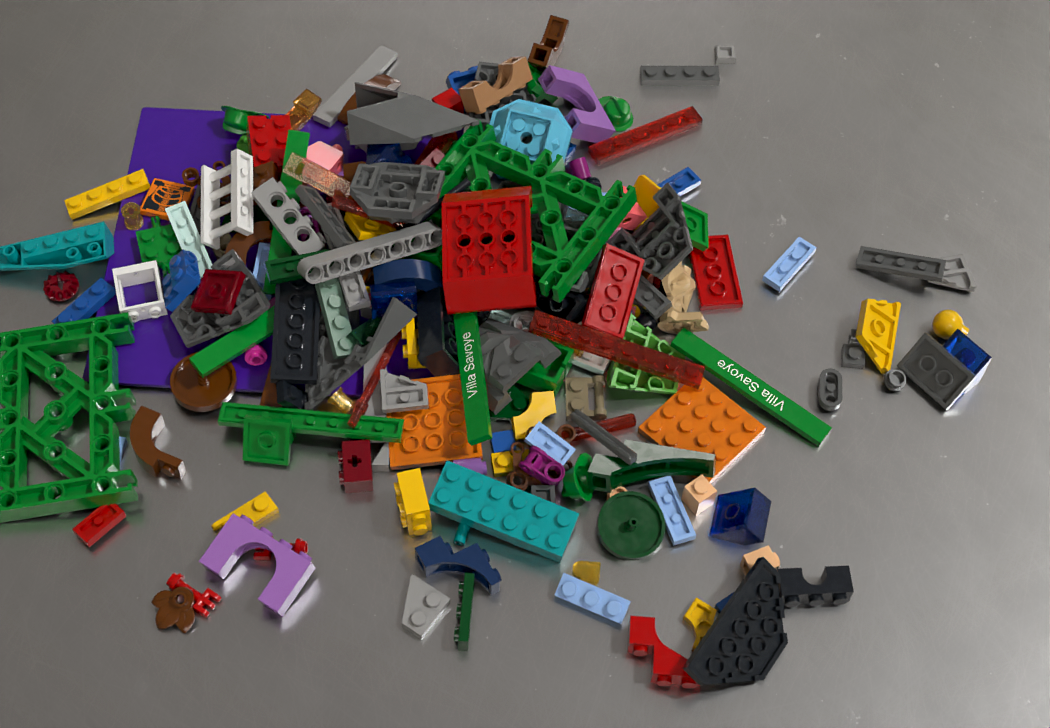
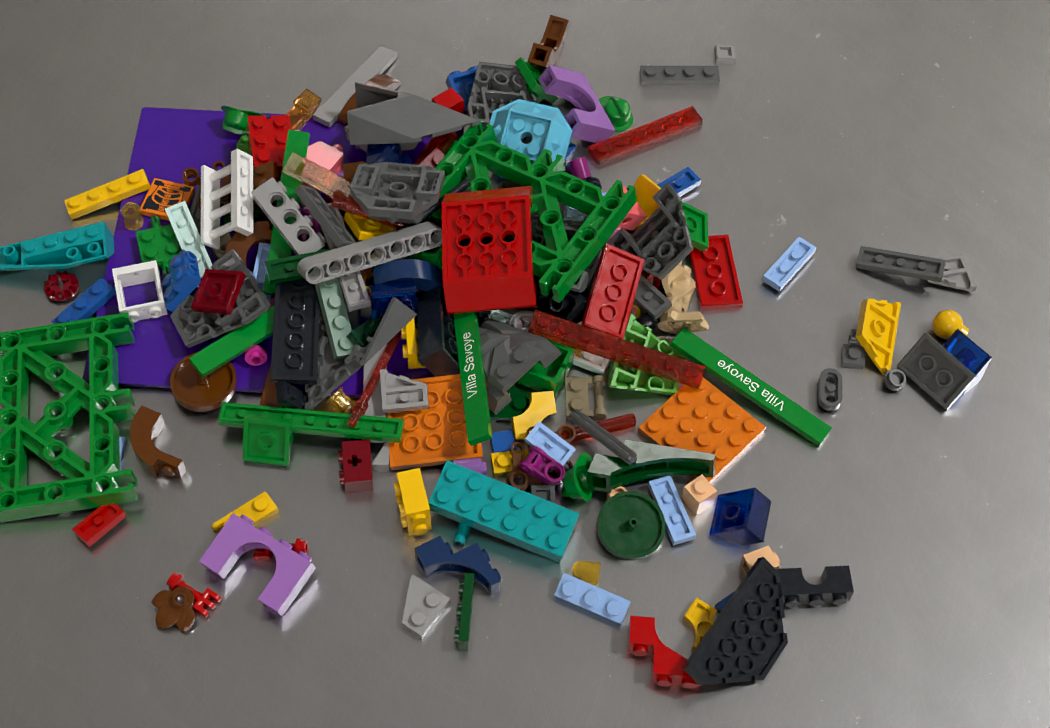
(512, 75): medium nougat arch -> none

